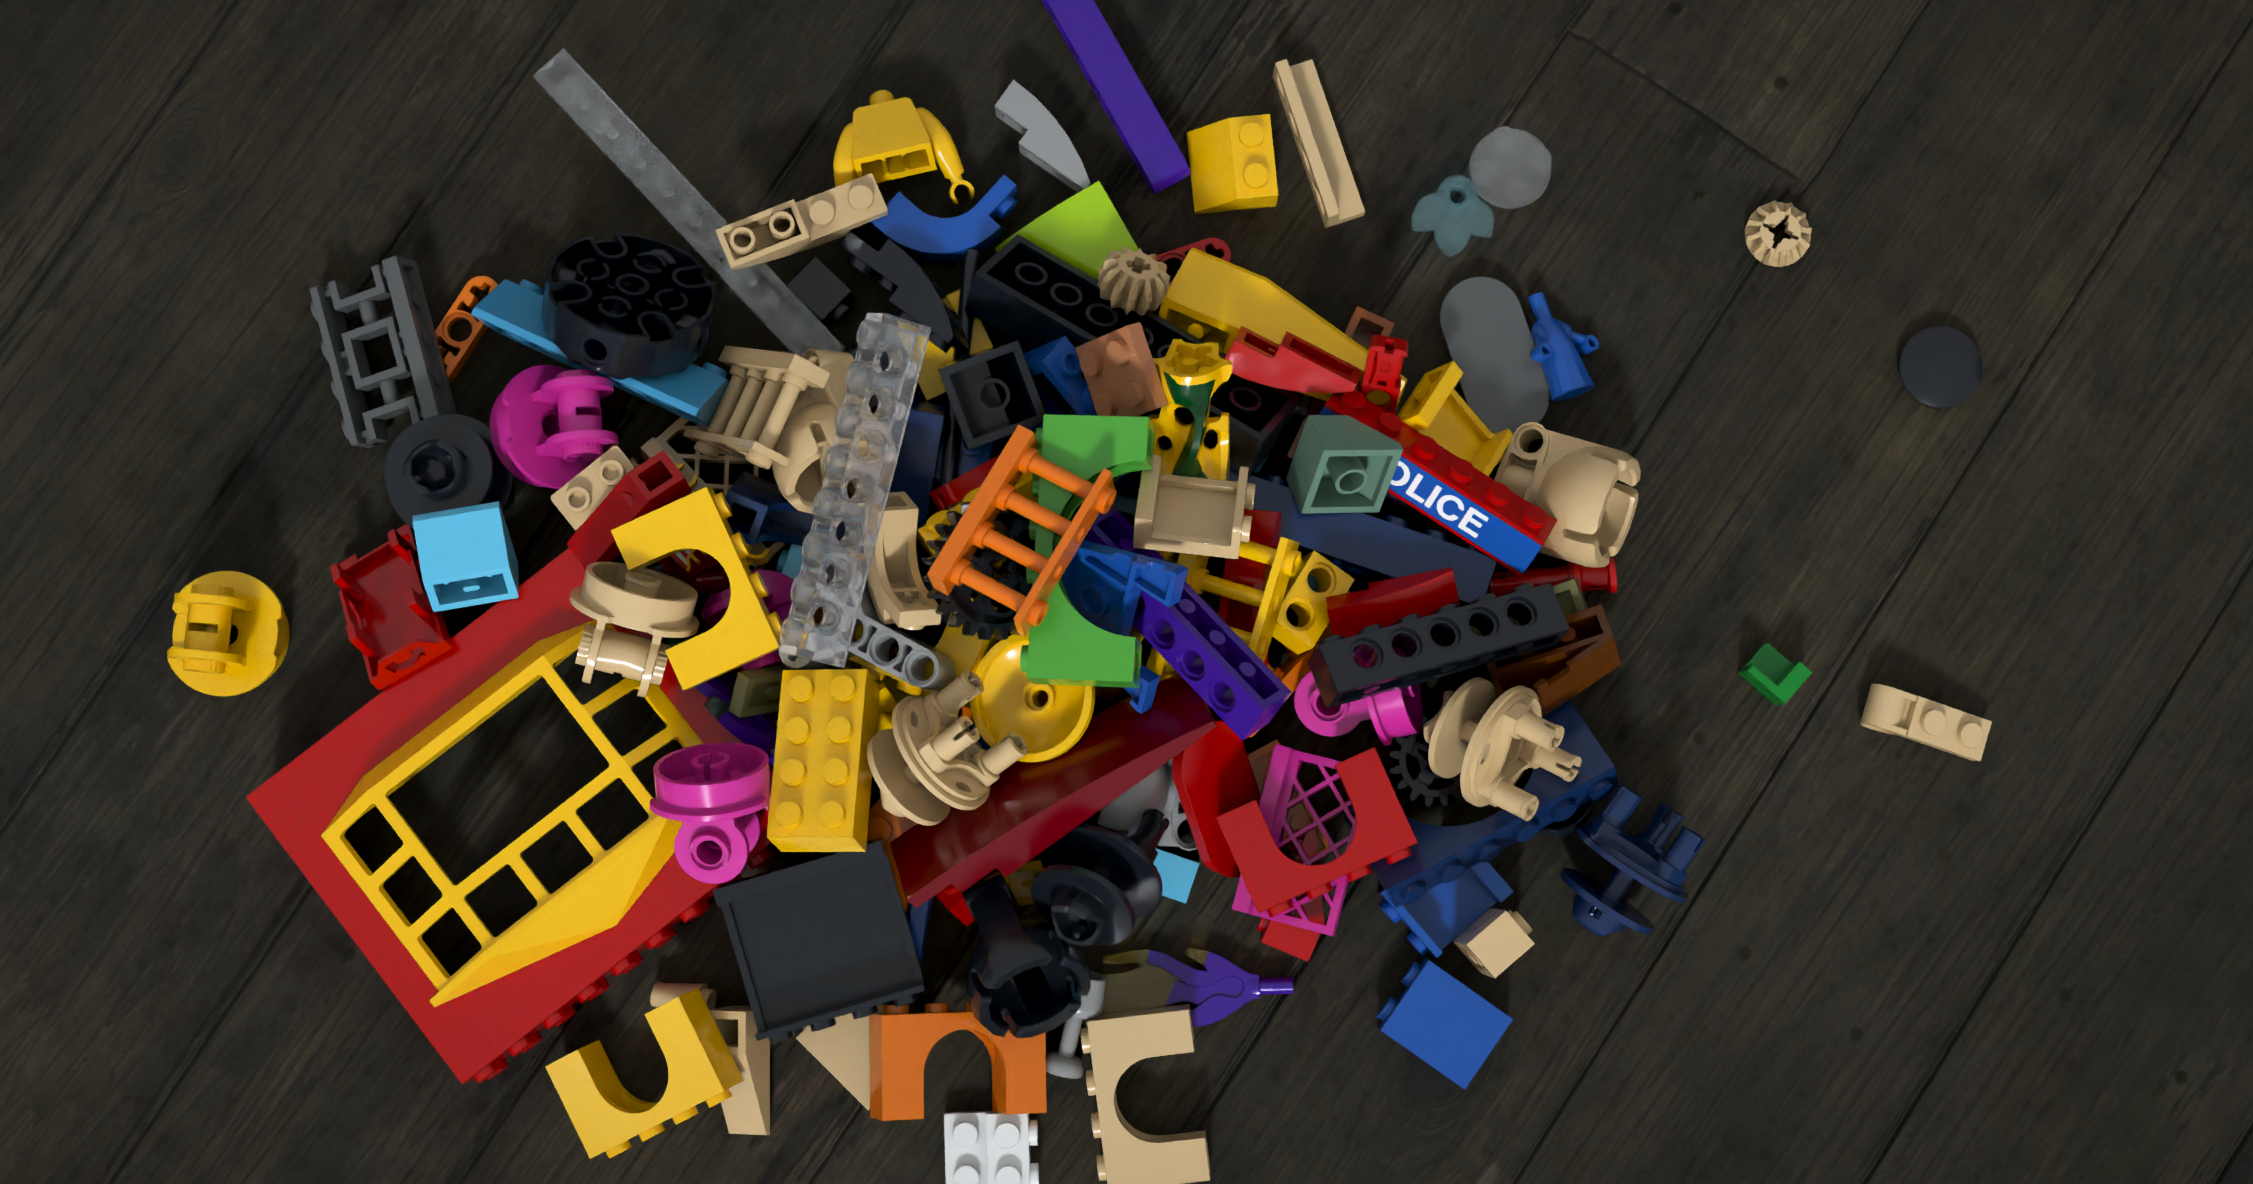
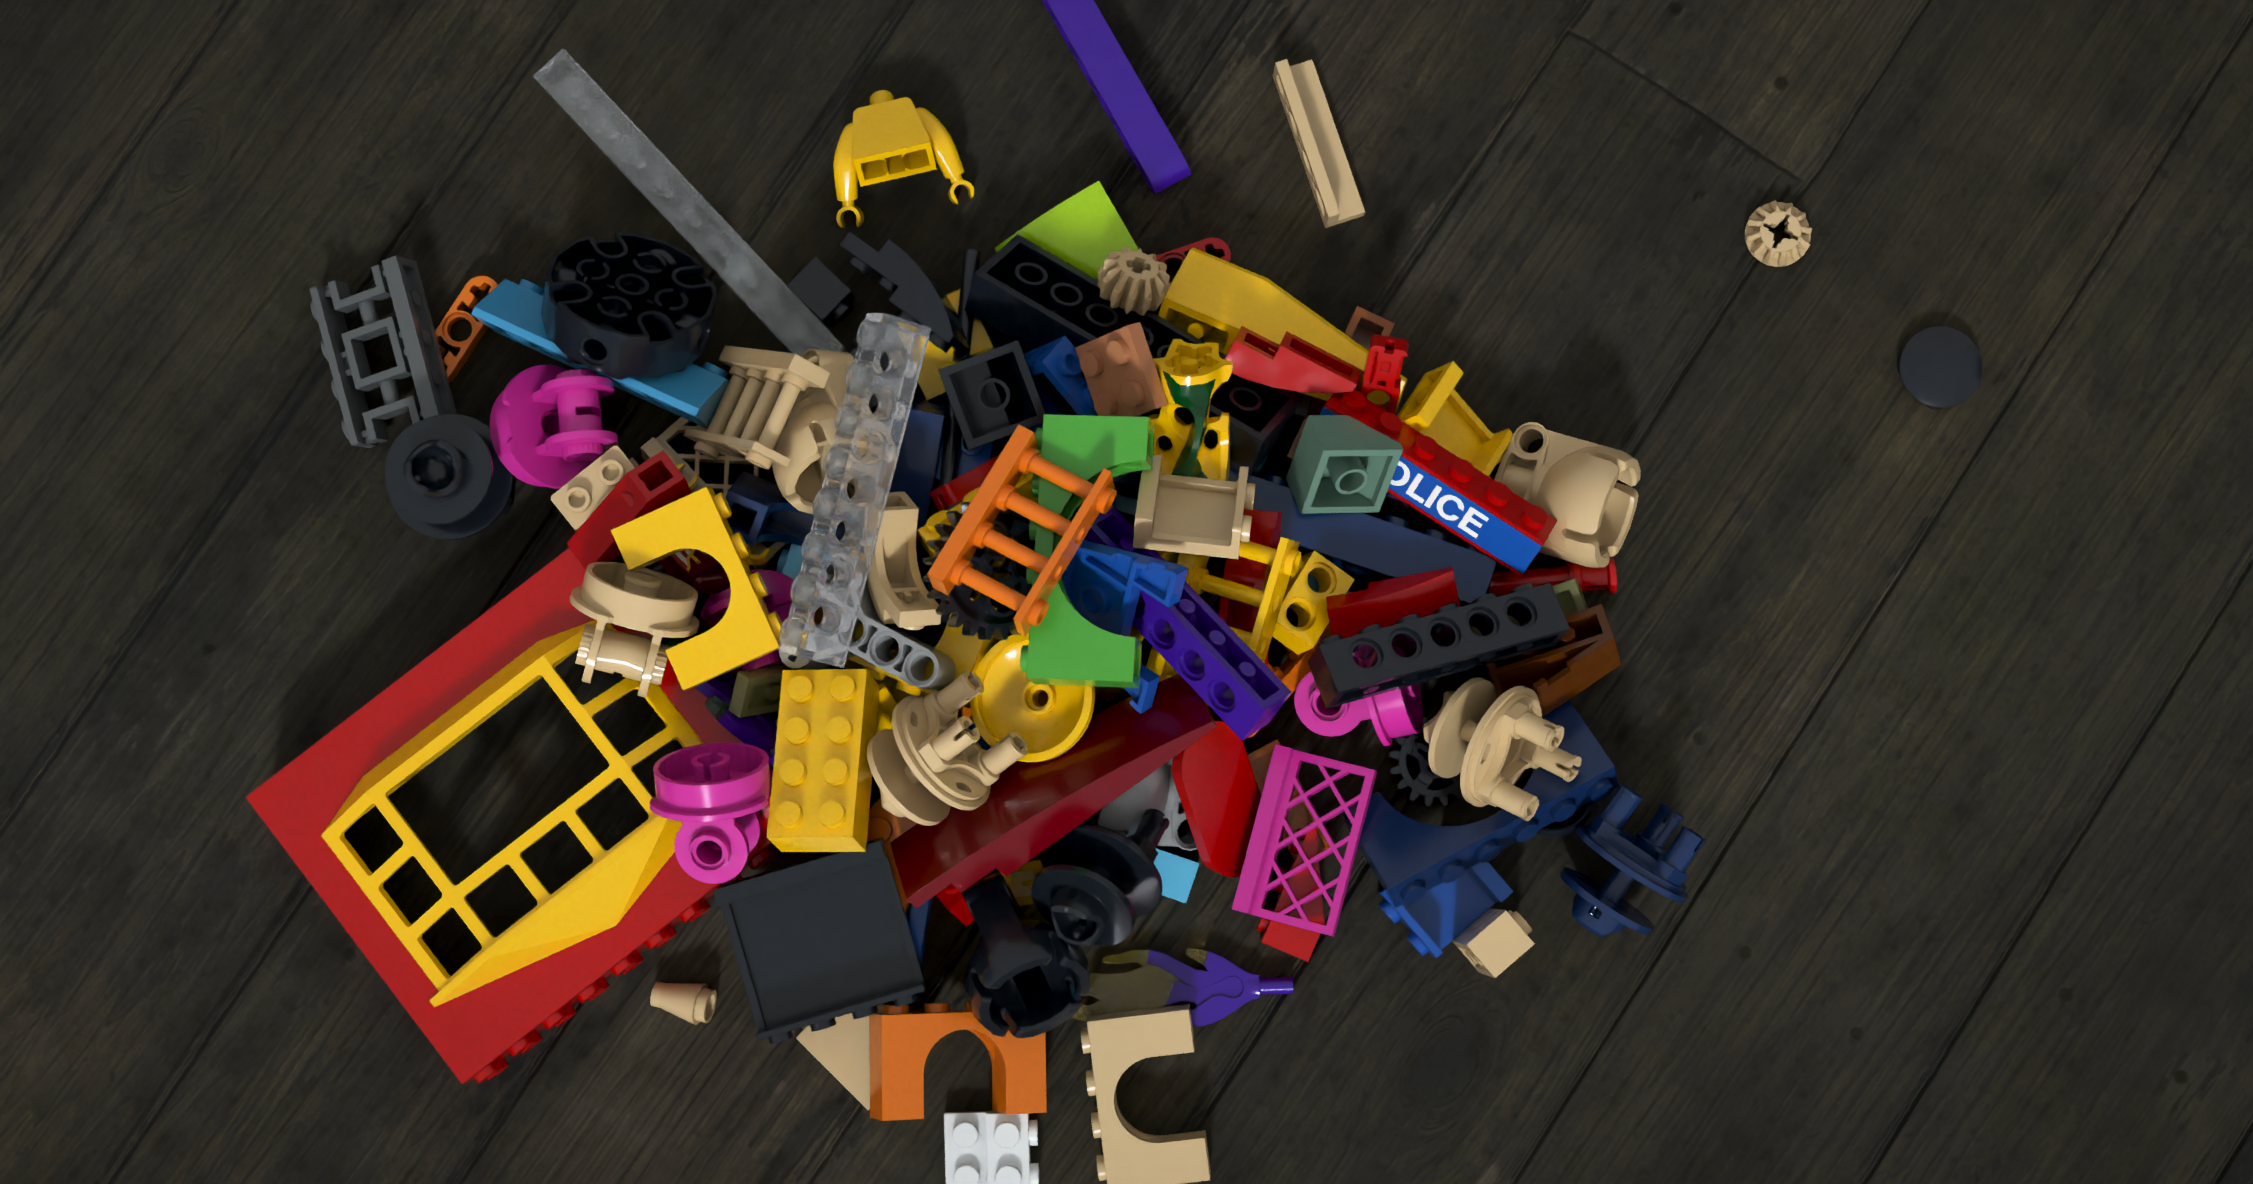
(203, 629): yellow piece -> none
(391, 608): red piece -> none
(466, 556): medium azure slope -> none
(697, 1072): yellow arch -> none
(750, 1105): tan slope -> none
(802, 224): tan slope -> none
(947, 238): blue arch -> none
(1043, 137): light grey slope -> none
(1064, 1062): light grey piece -> none
(1233, 165): yellow slope -> none
(1379, 834): red arch -> none
(1443, 1022): blue brick -> none
(1453, 221): clear light blue plate -> none
(1492, 347): dark grey tile -> none
(1510, 168): clear dish -> none
(1557, 352): blue piece -> none
(1774, 674): green panel -> none
(1925, 722): tan plate -> none

